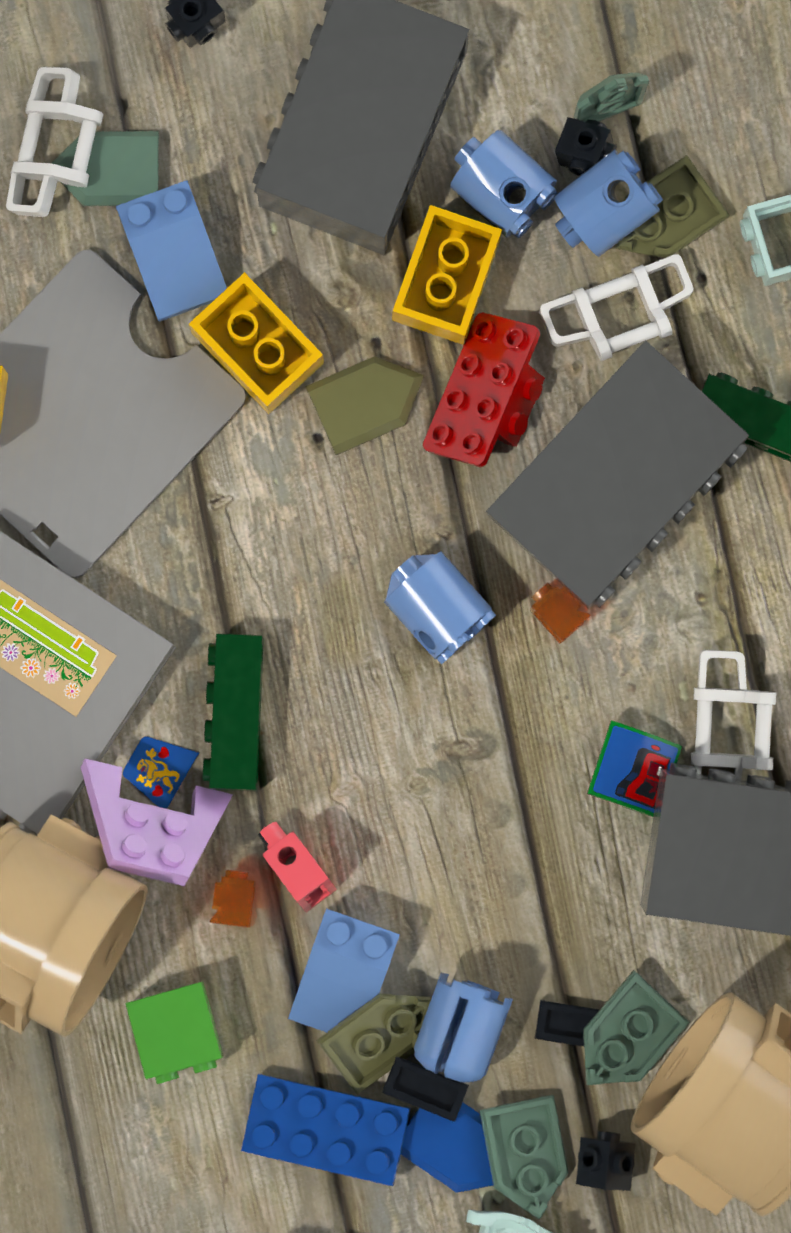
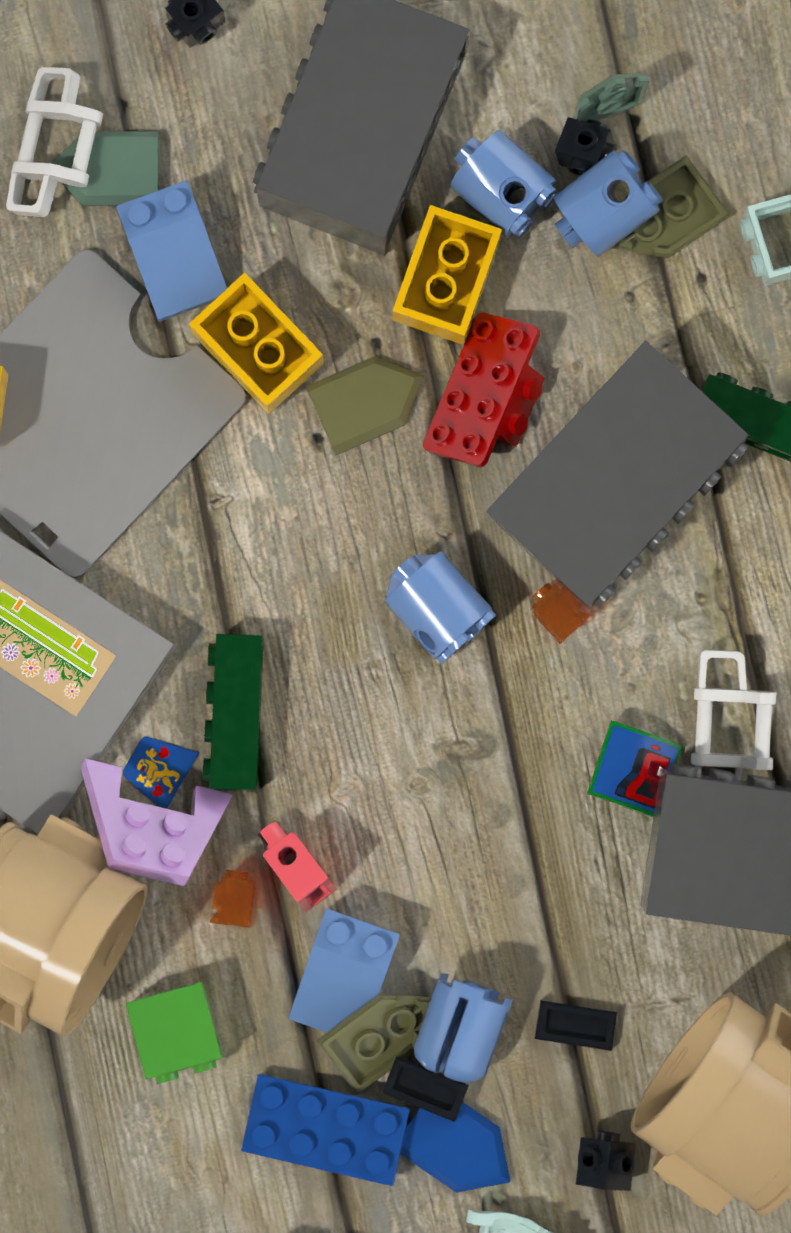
(525, 1151): sand green tile -> none
(630, 1033): sand green tile -> none
(638, 278): white bar -> none

